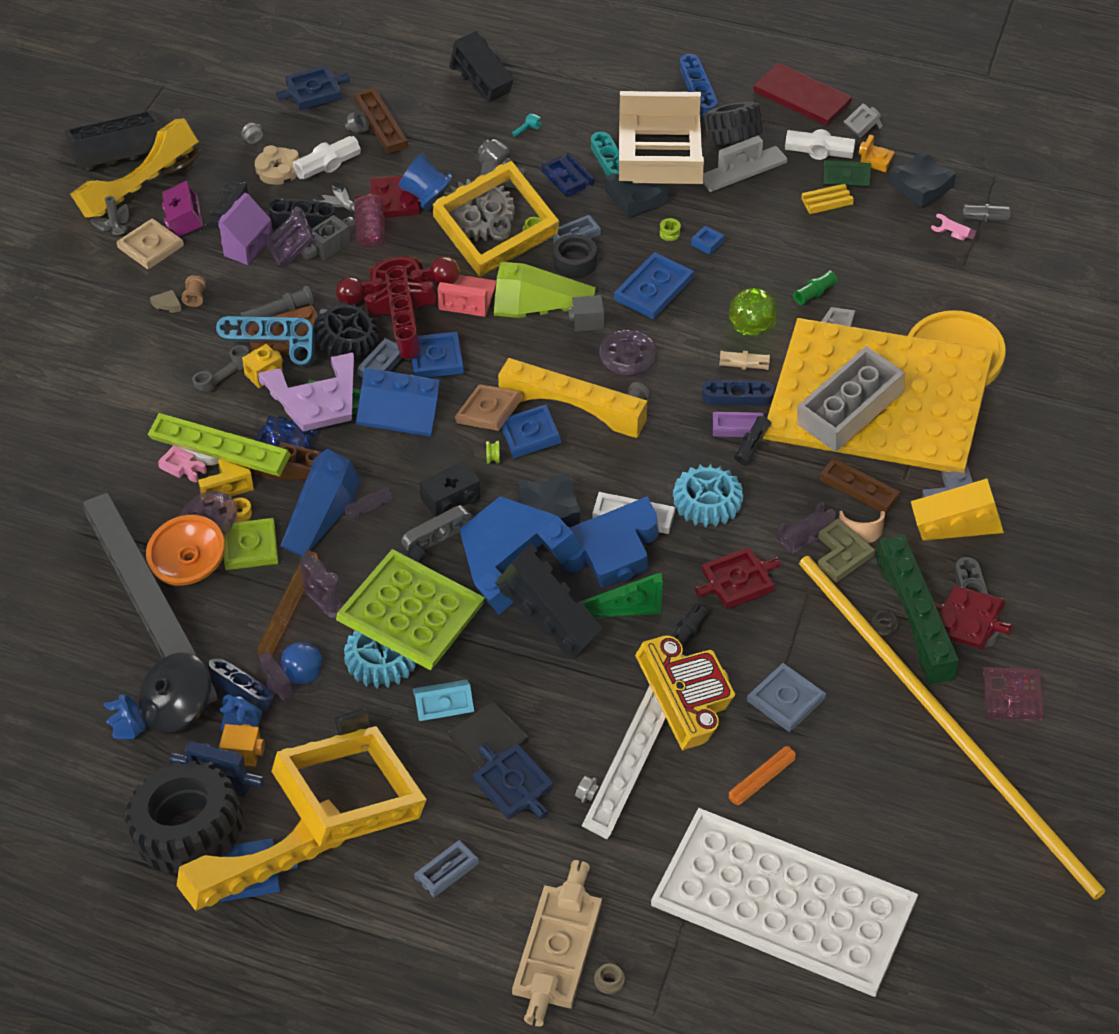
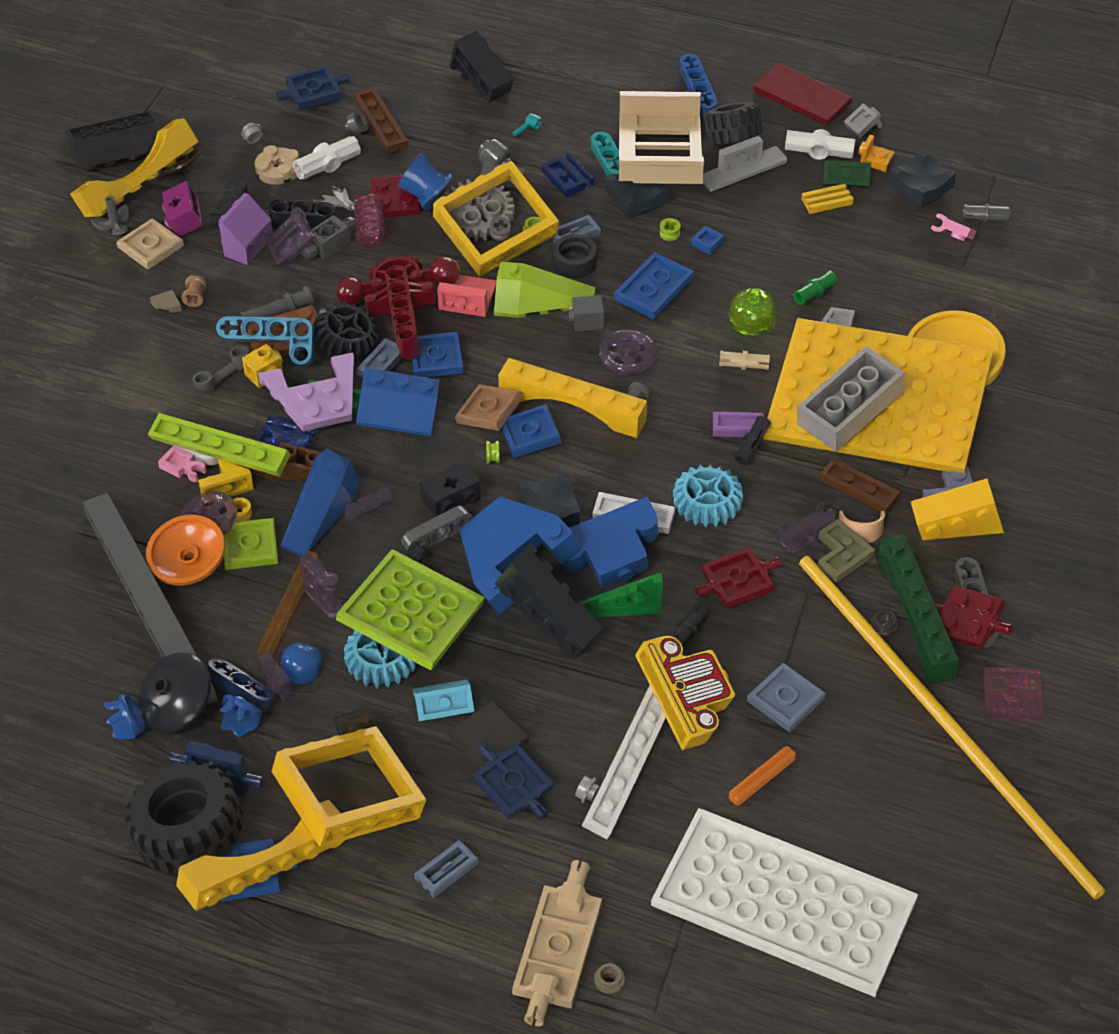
(243, 740): light orange brick -> none
(720, 398): dark blue beam -> none

